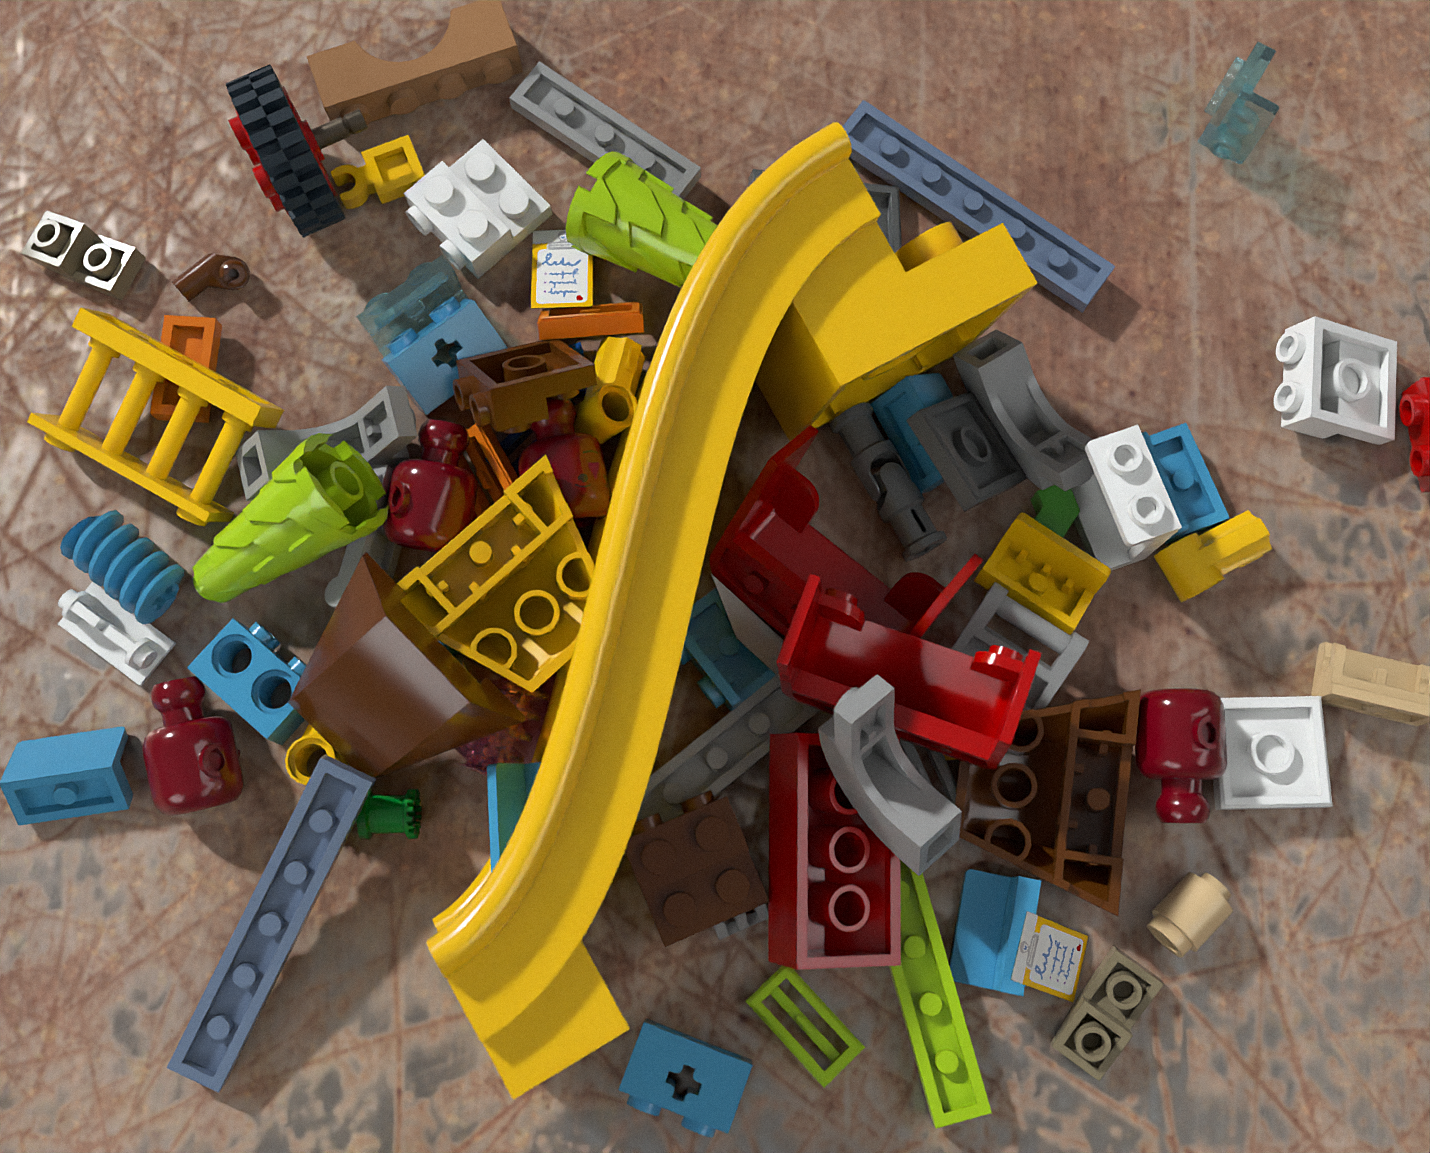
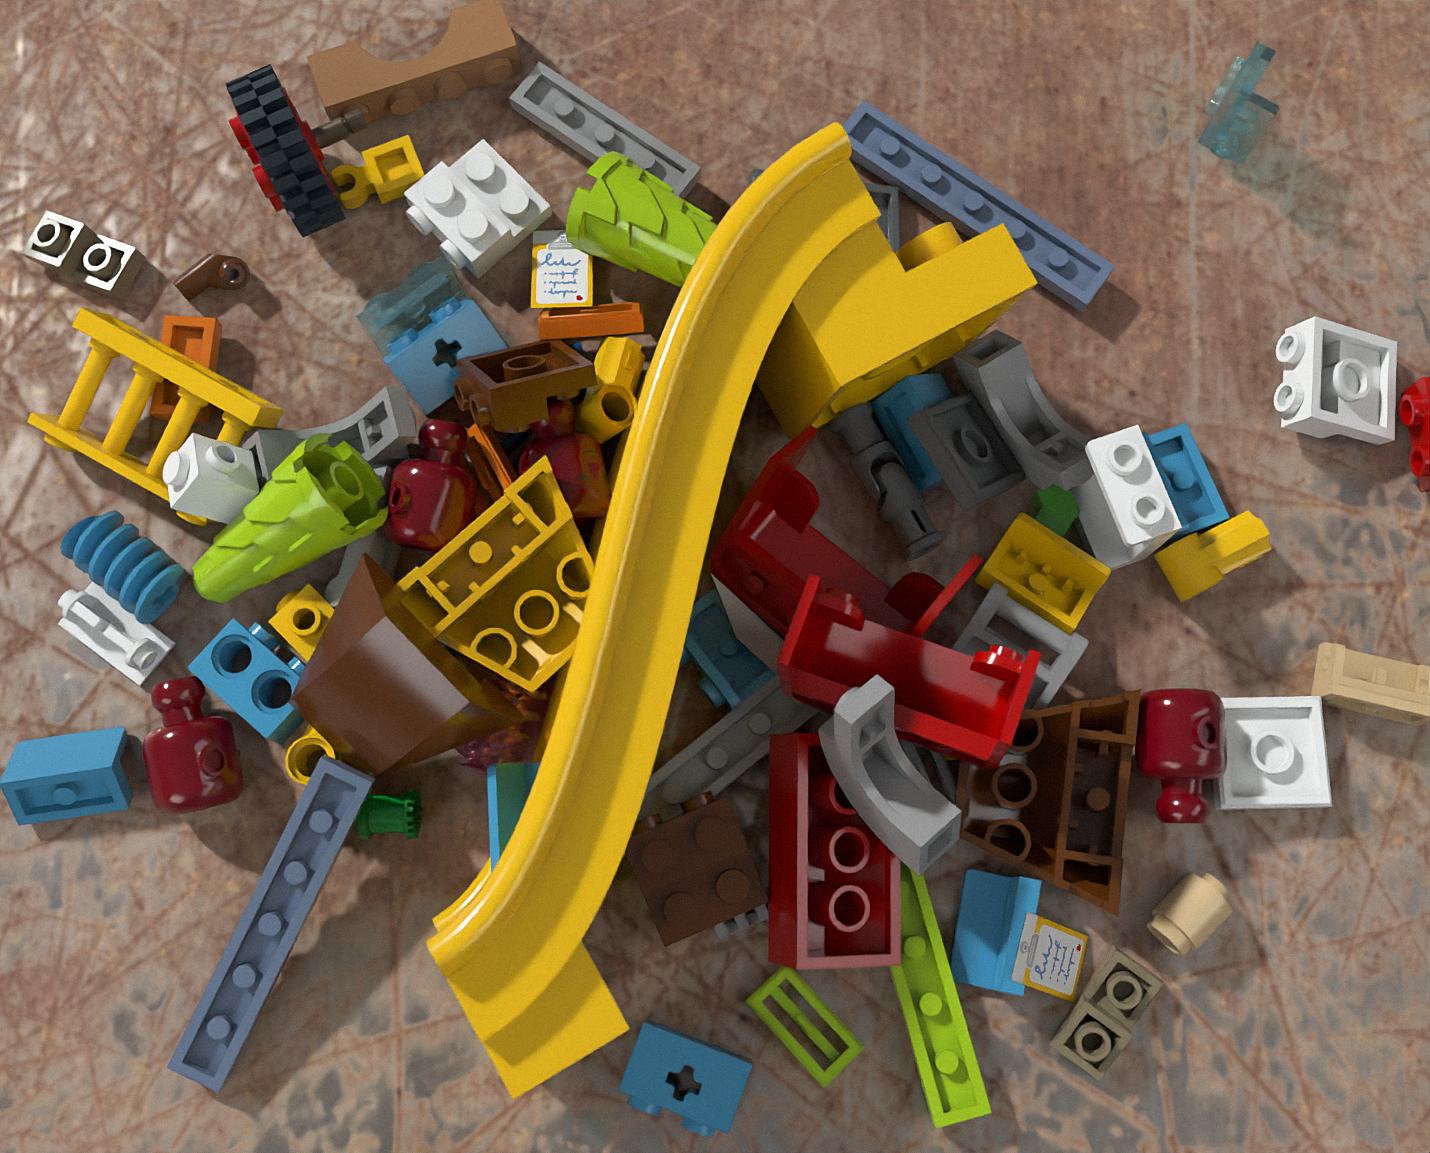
(210, 478): none -> white brick
(302, 619): none -> yellow brick

